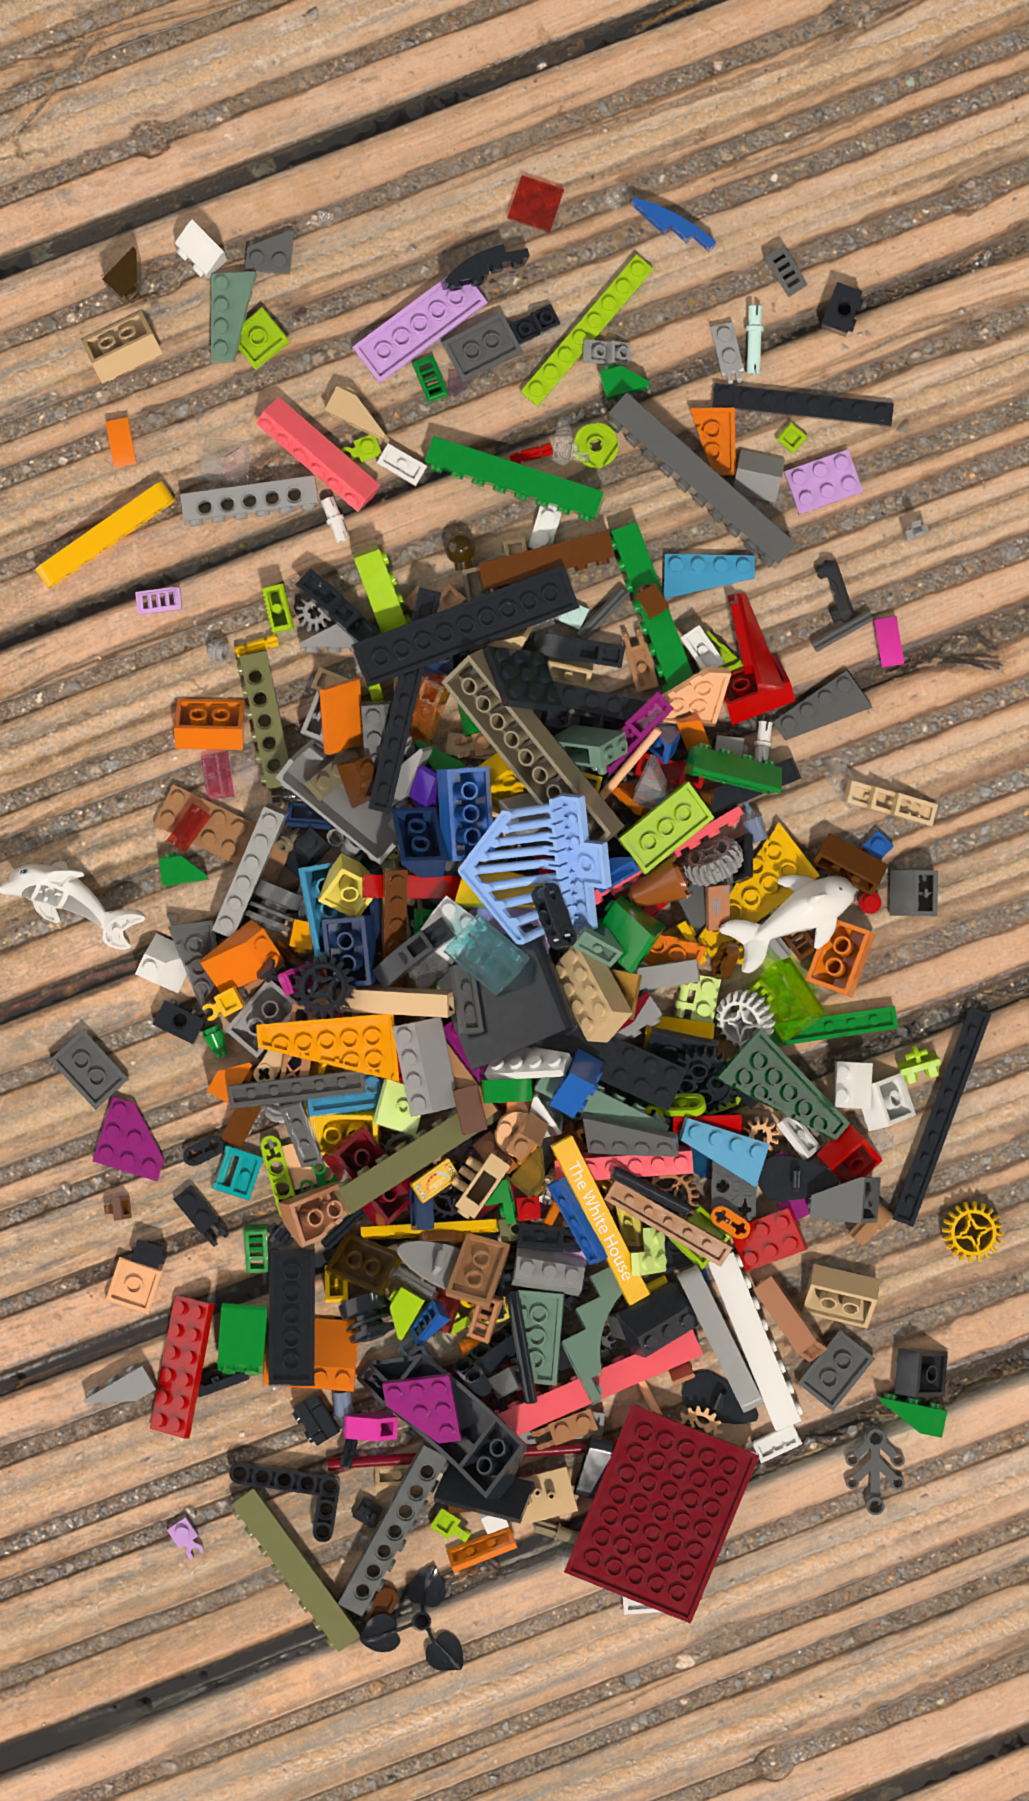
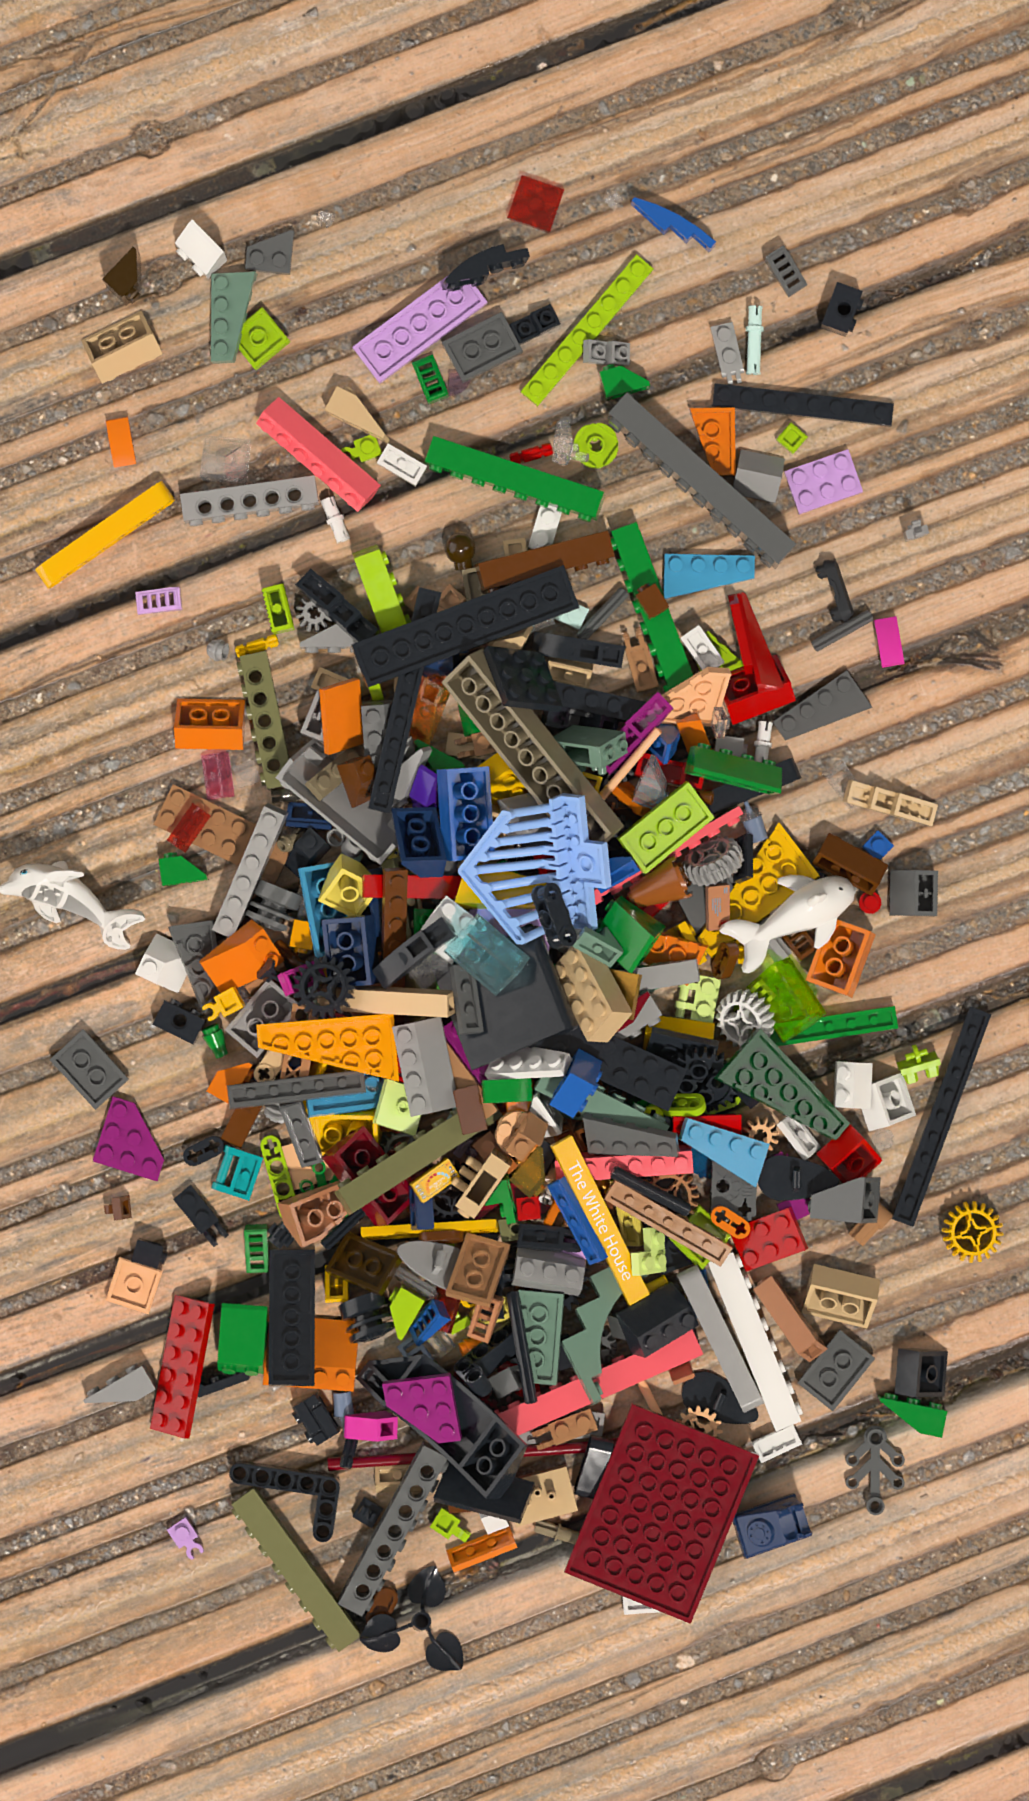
(719, 722): none -> clear plate
(771, 1525): none -> dark blue piece

